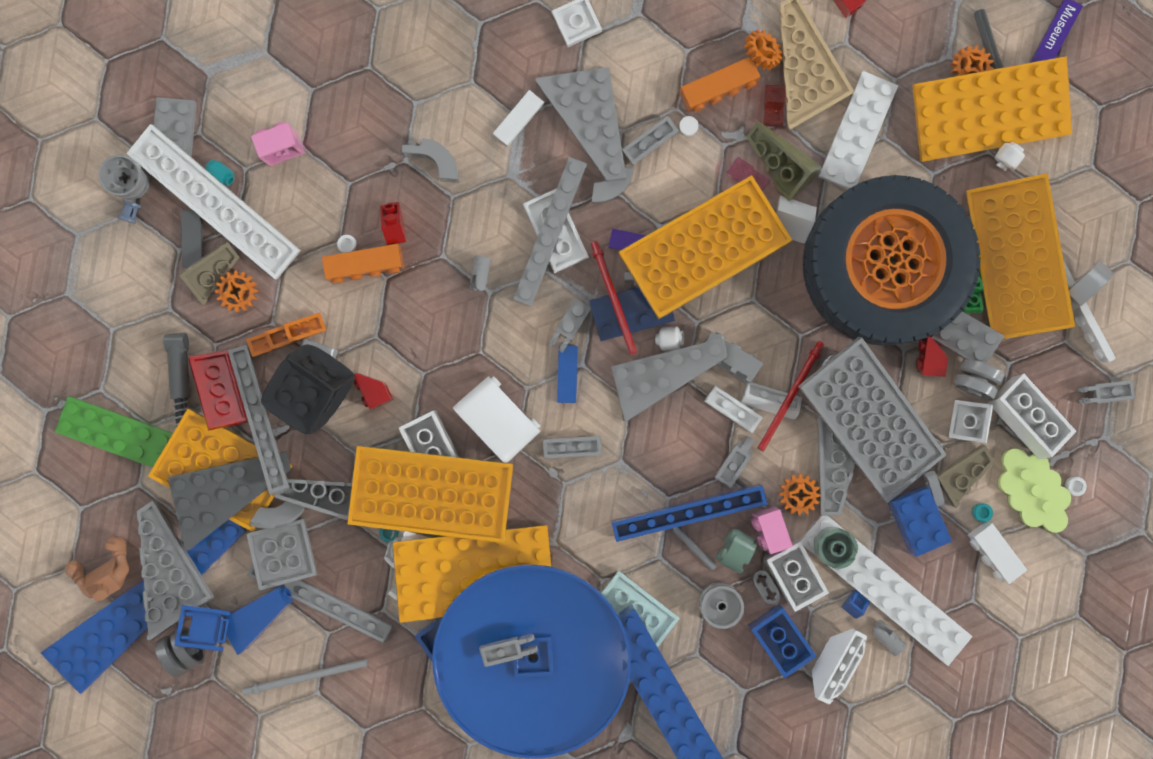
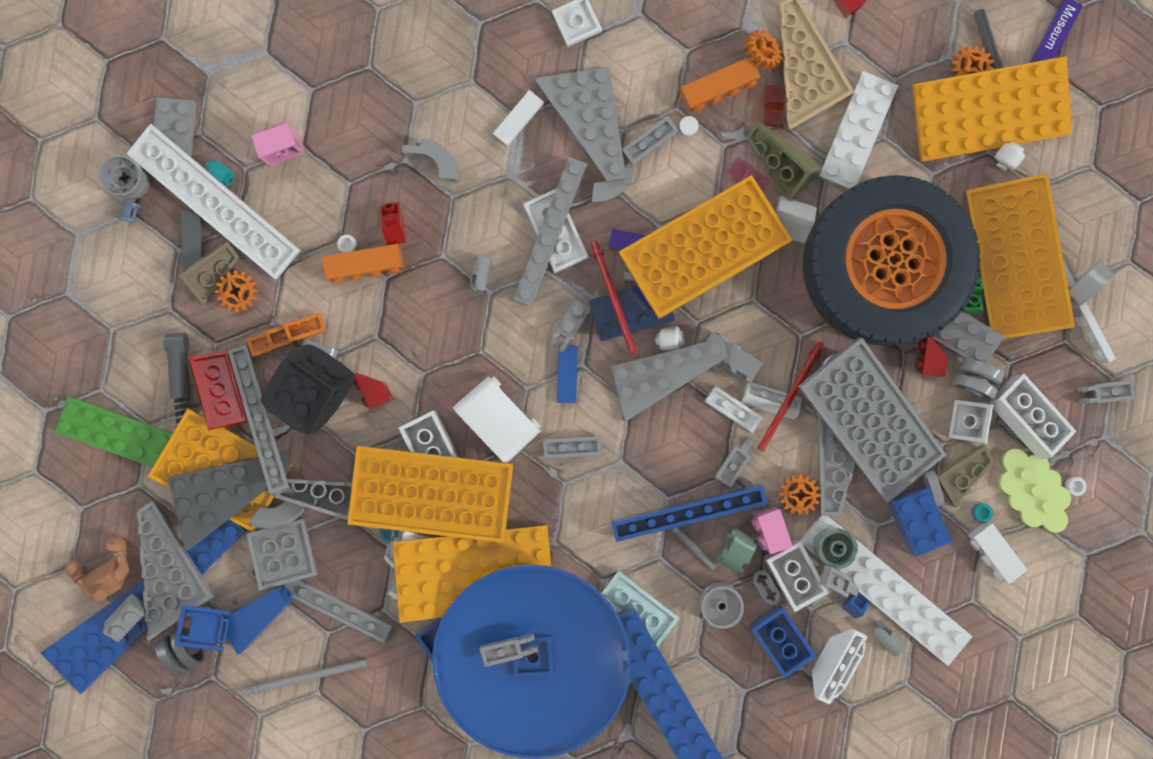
(124, 618): none -> light grey brick
(837, 582): none -> light grey hinge

